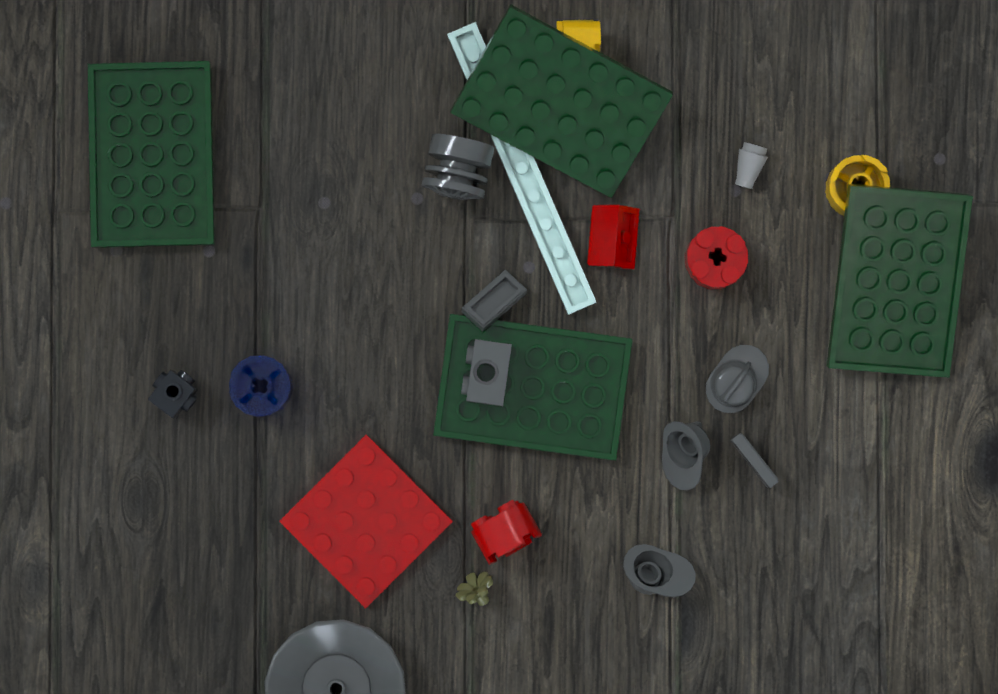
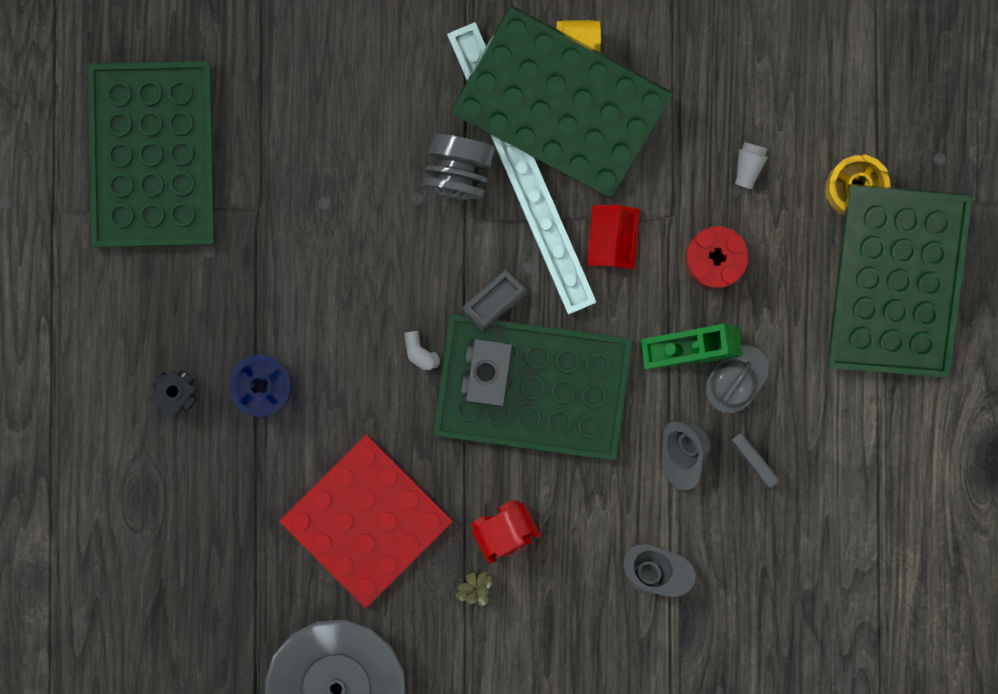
(419, 355): none -> light grey arm
(692, 346): none -> green slope

